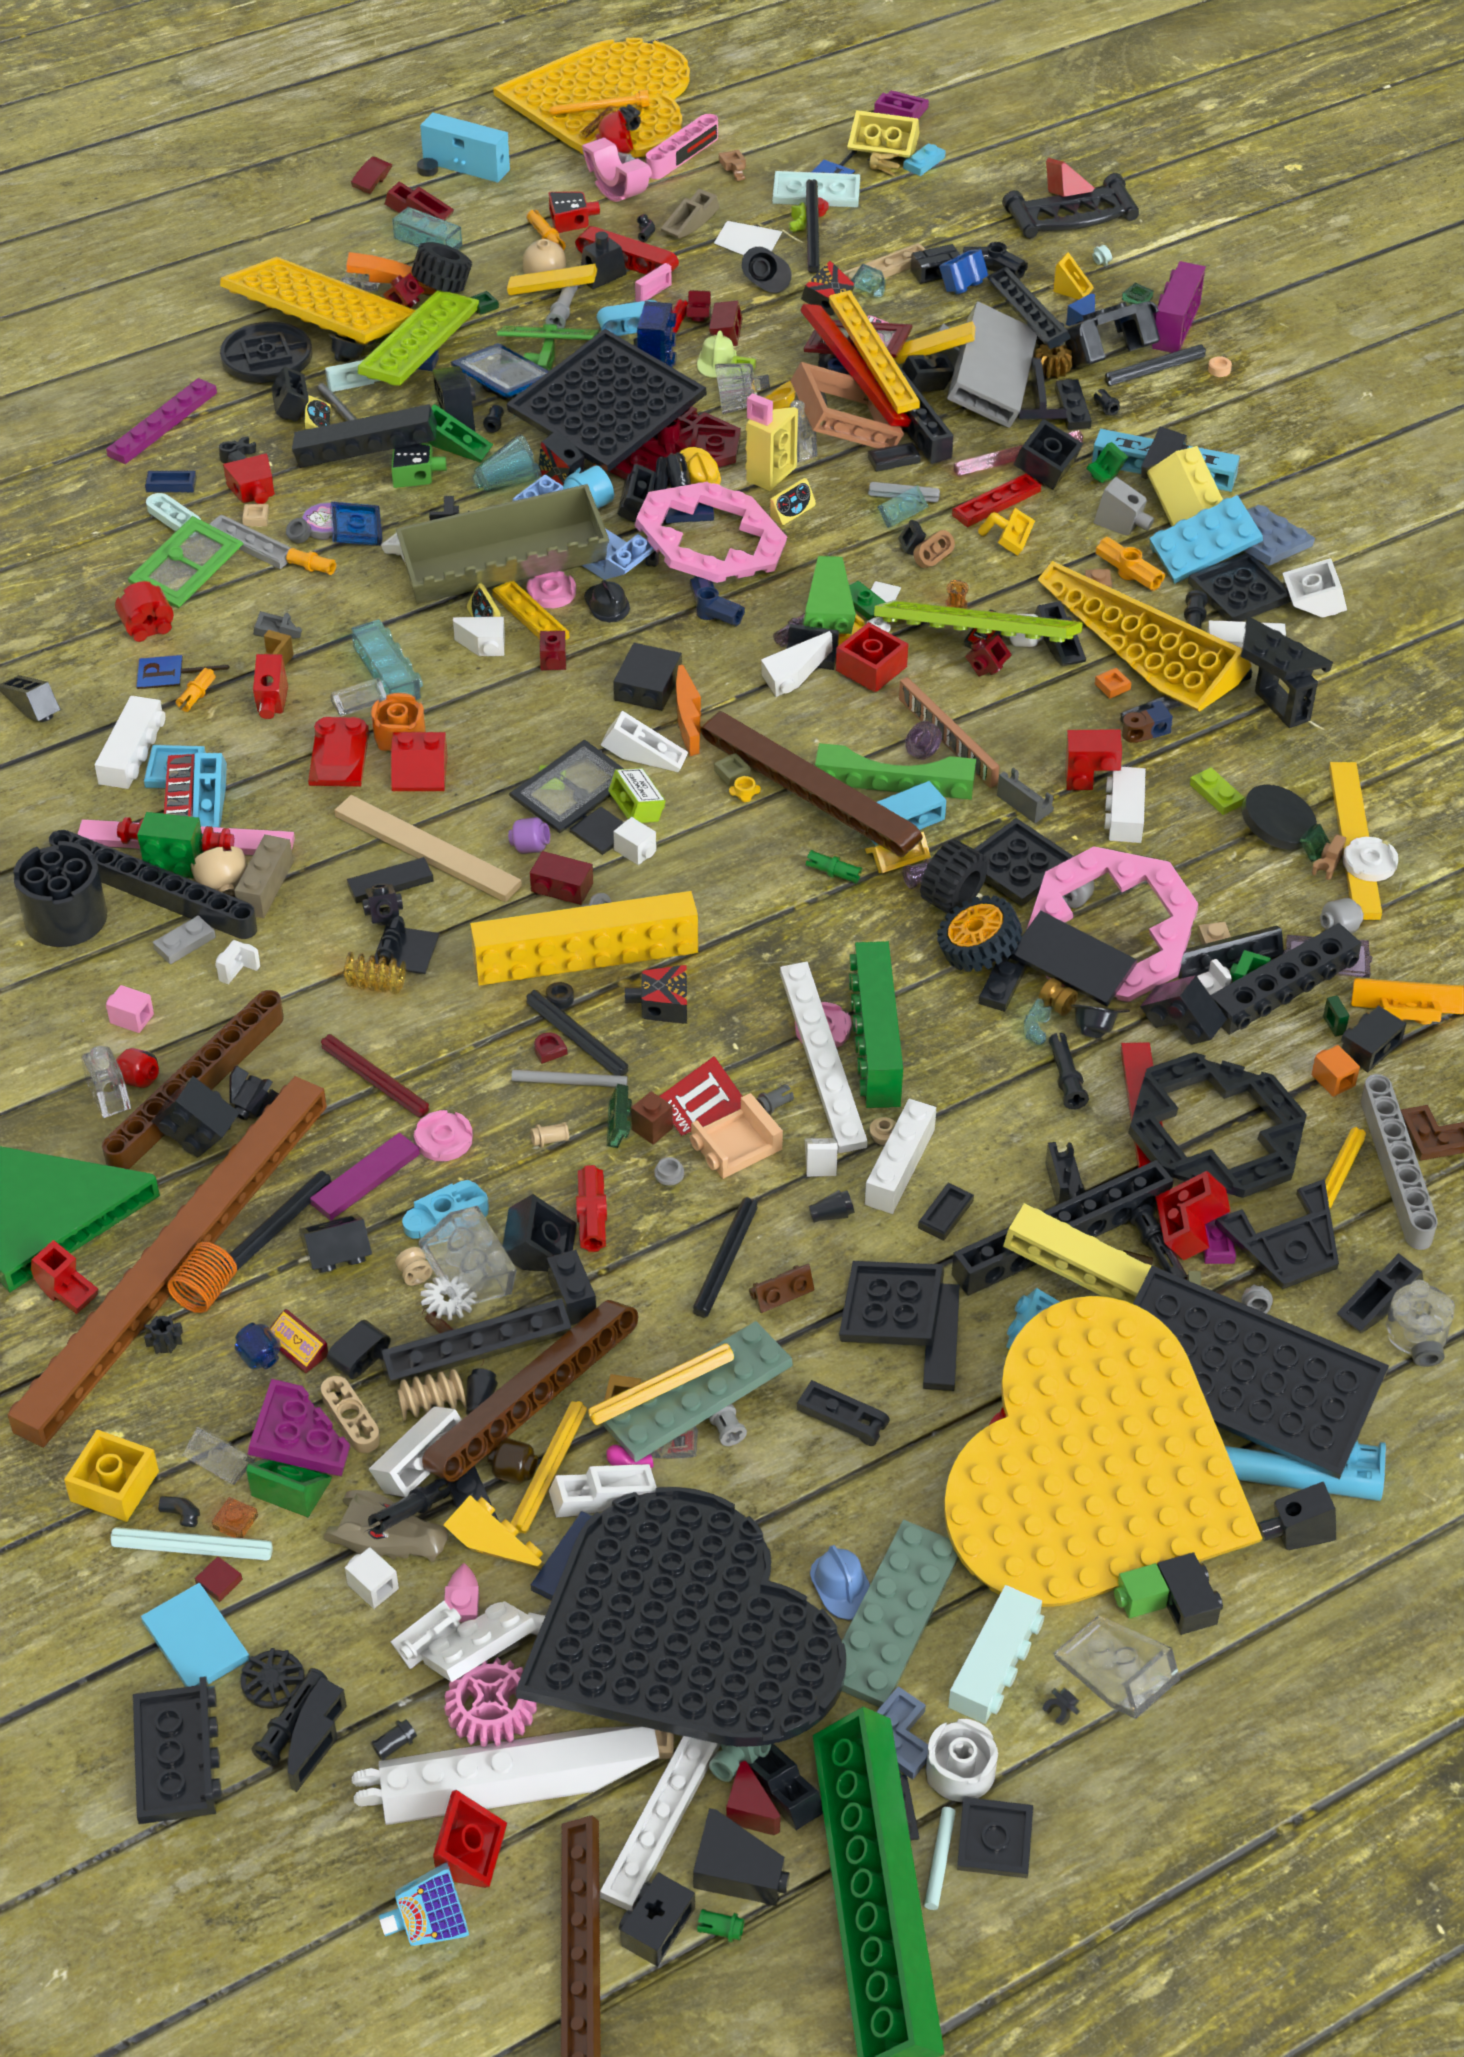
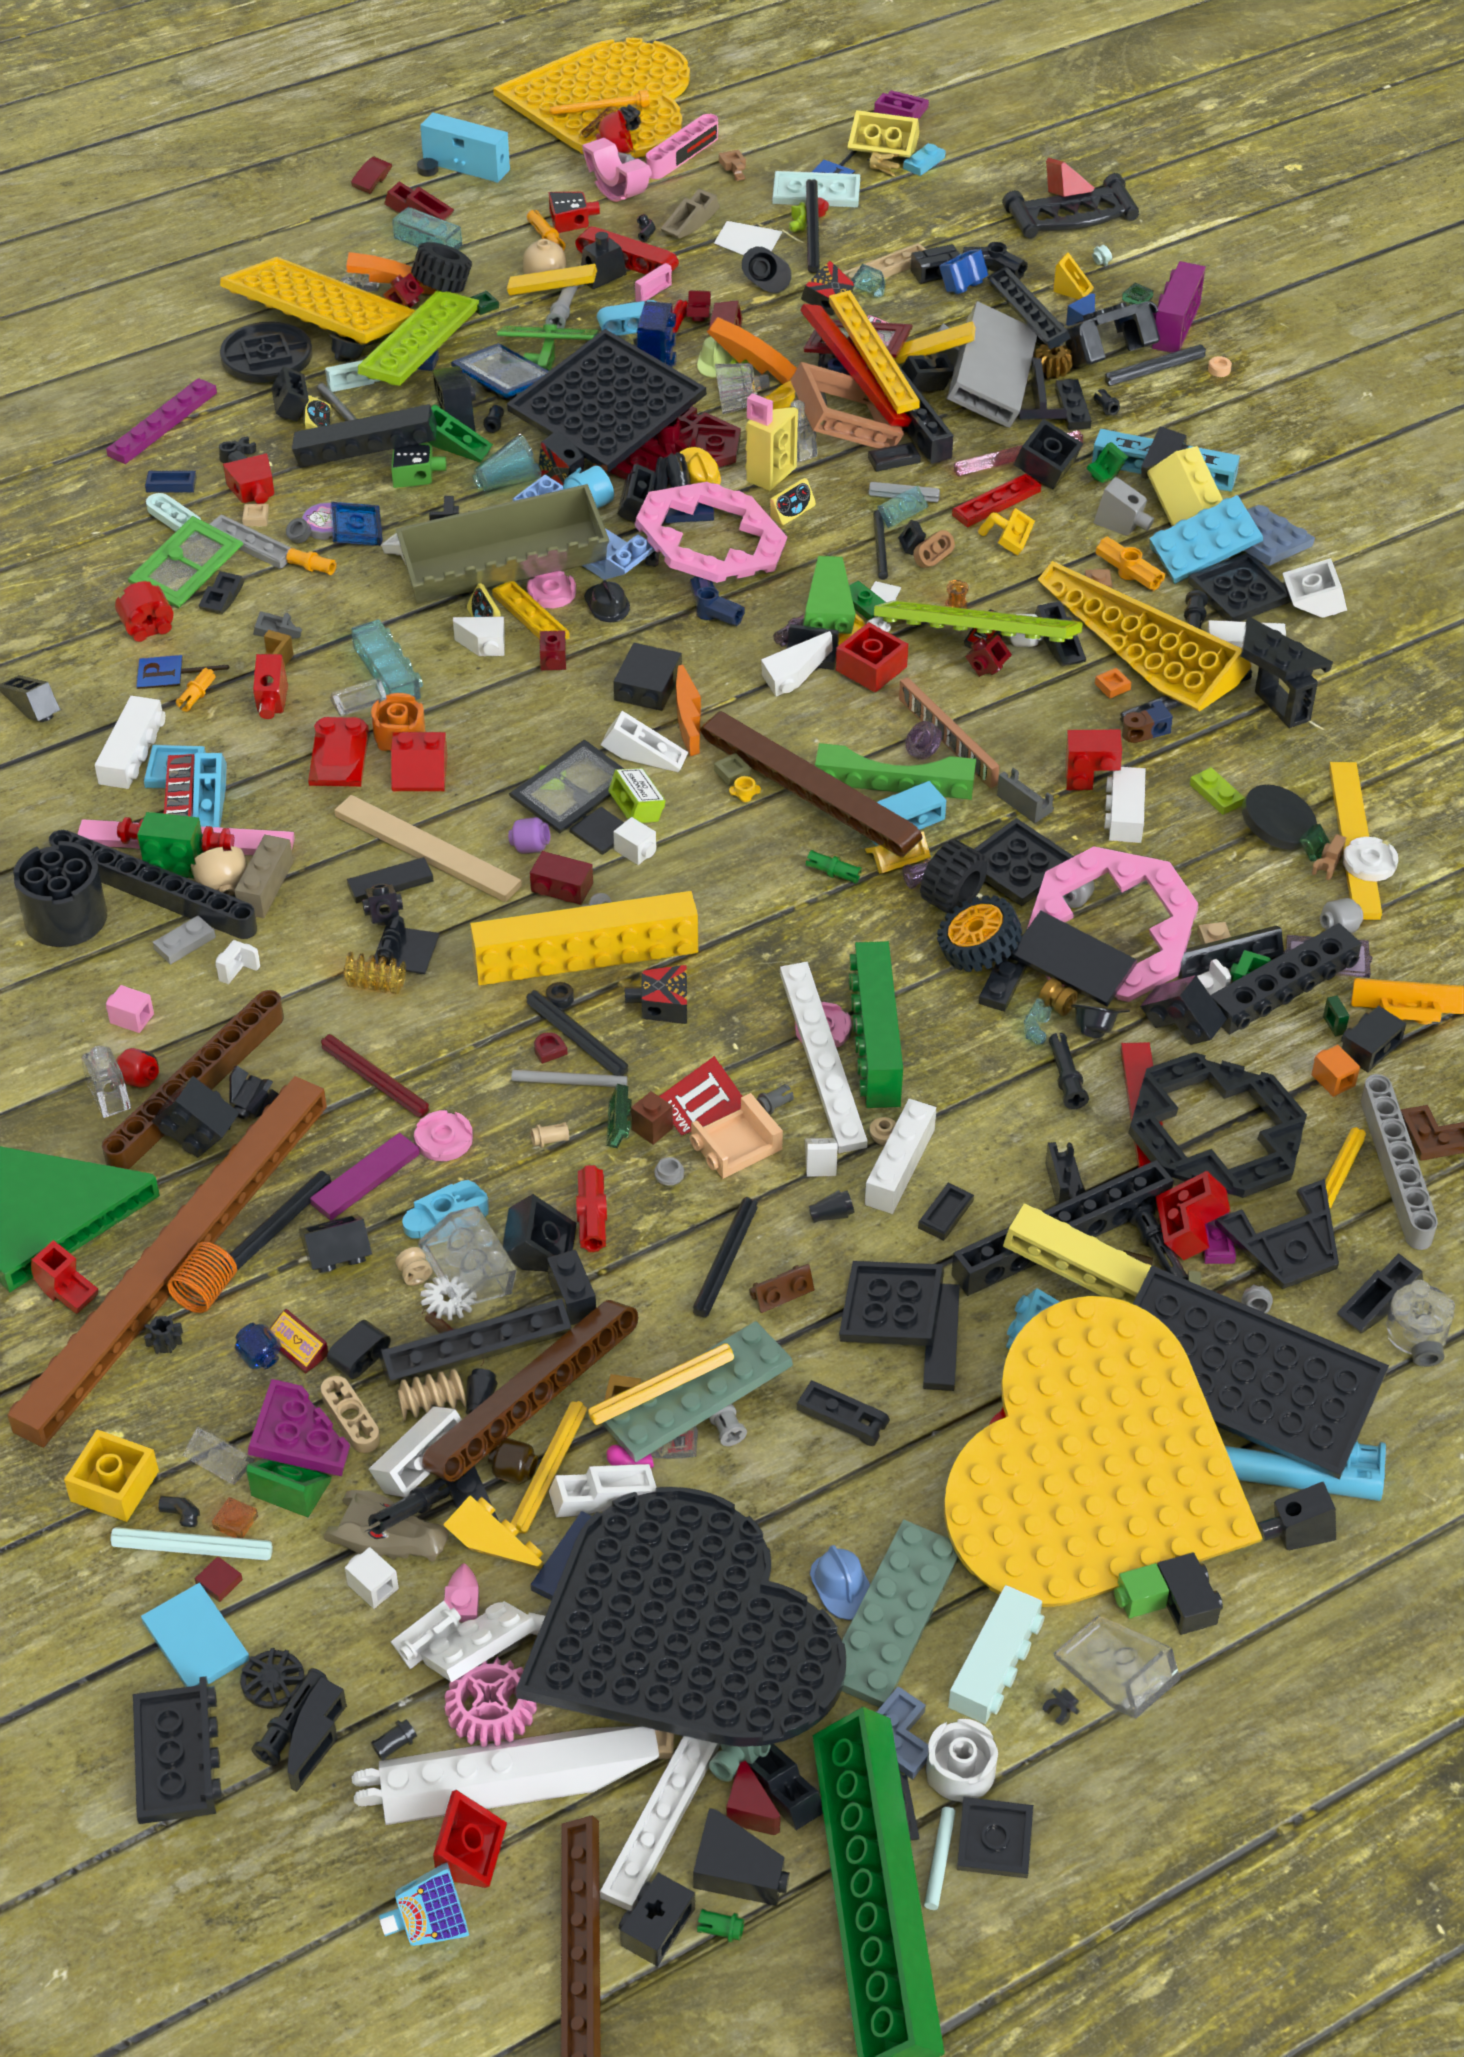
(222, 593): none -> black slope
(744, 345): none -> orange slope
(880, 545): none -> black bar

